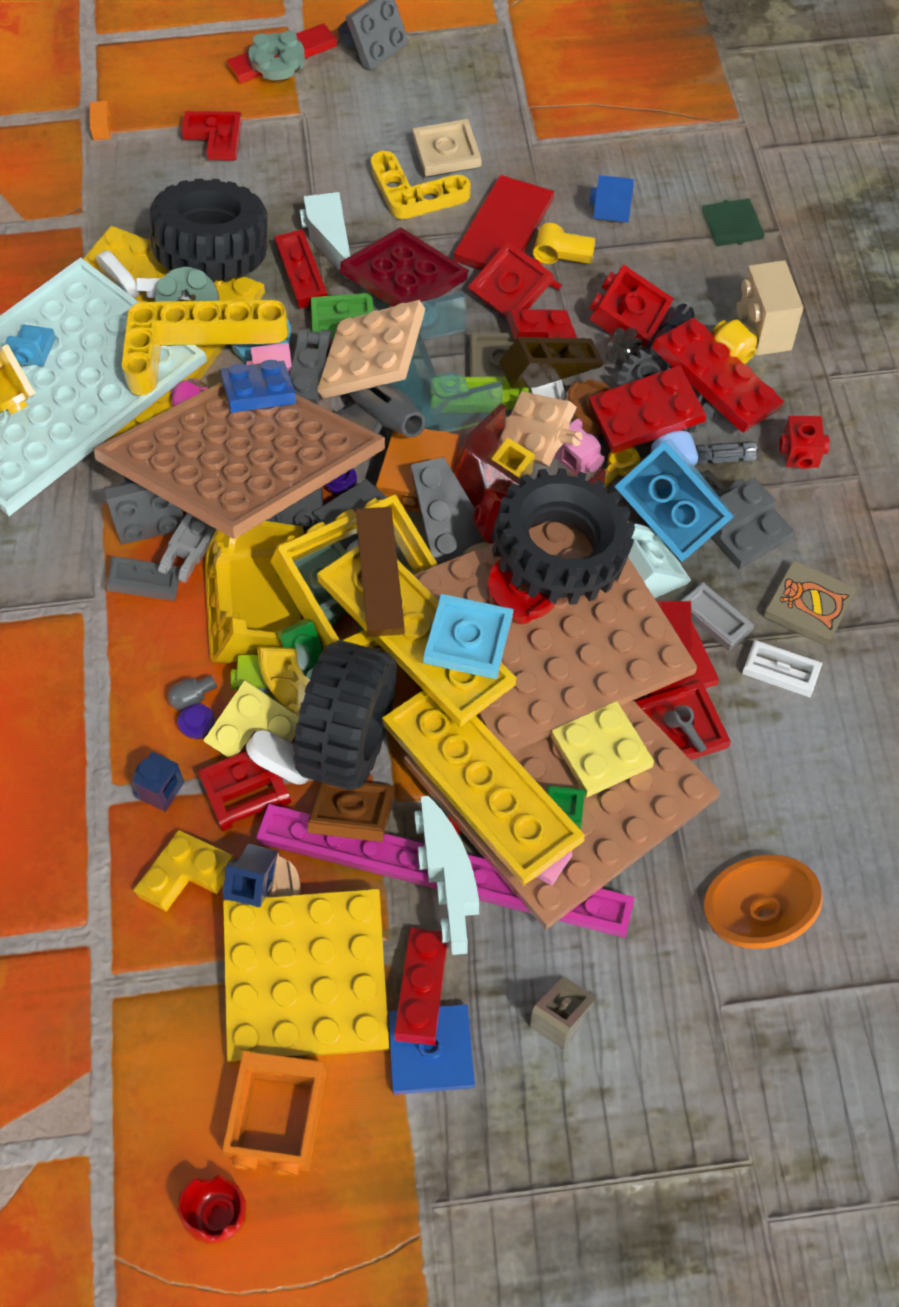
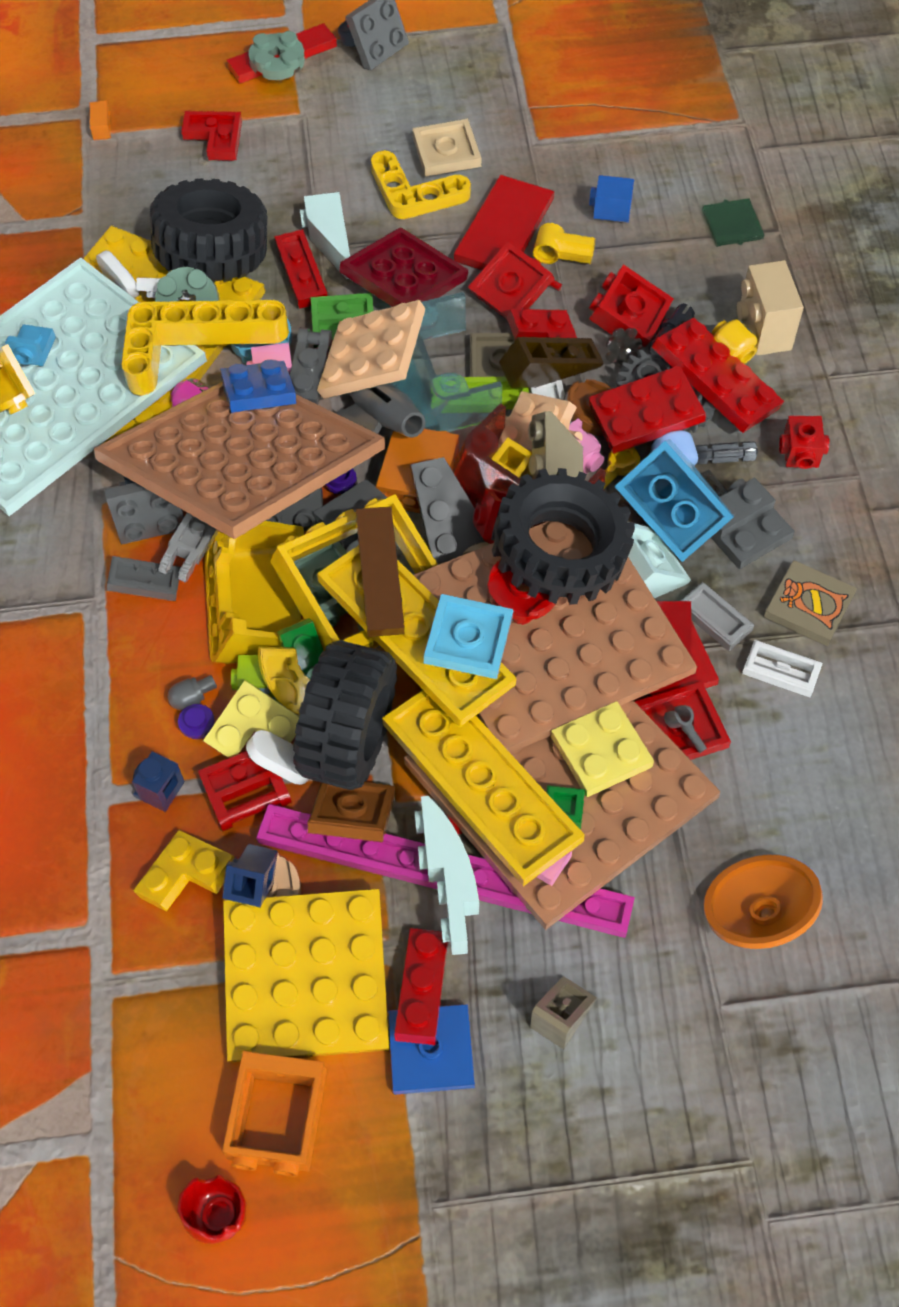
(553, 446): none -> dark tan slope

